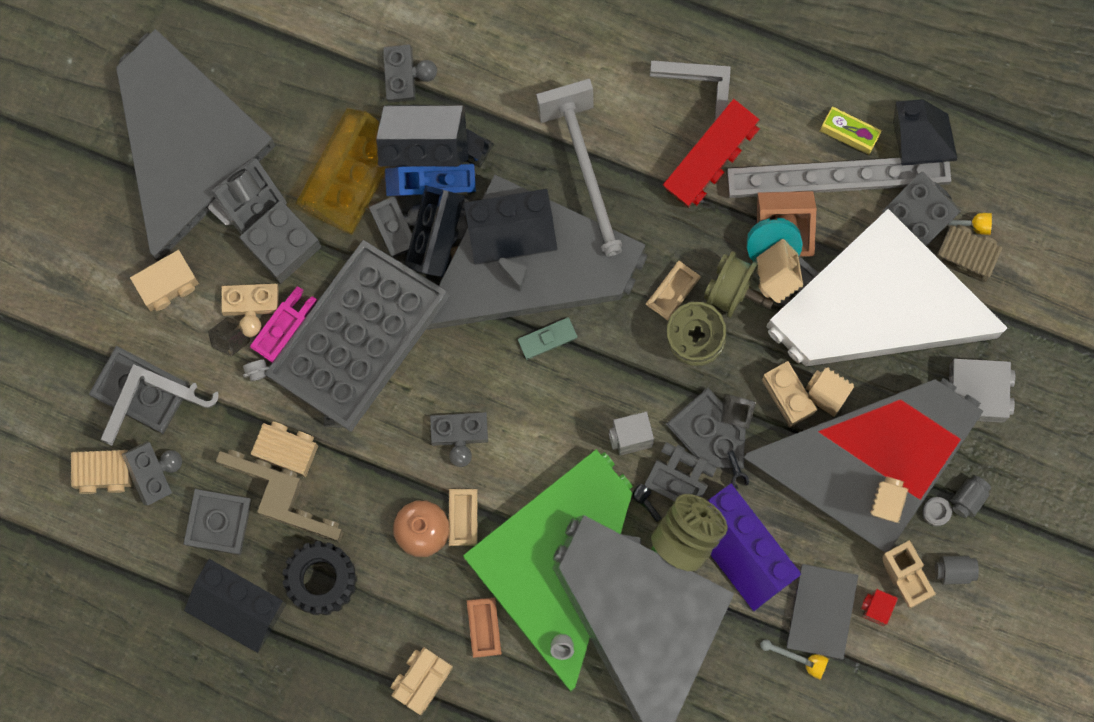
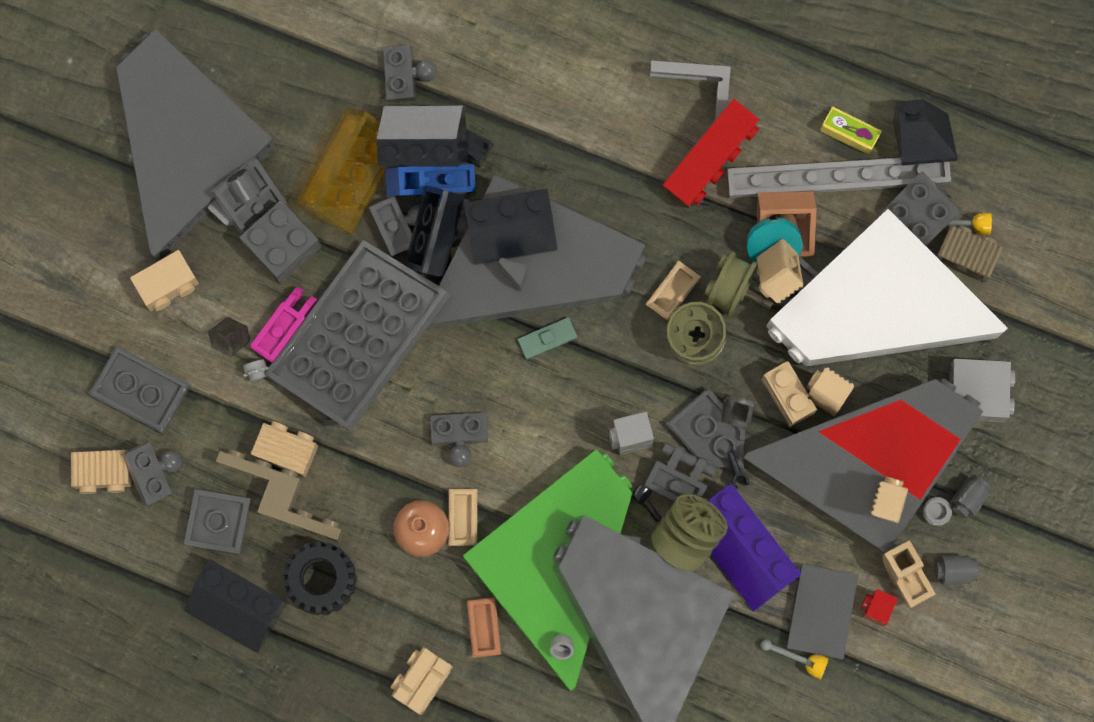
(155, 381): light grey hinge -> none
(249, 301): tan plate -> none
(566, 102): light grey tile -> none

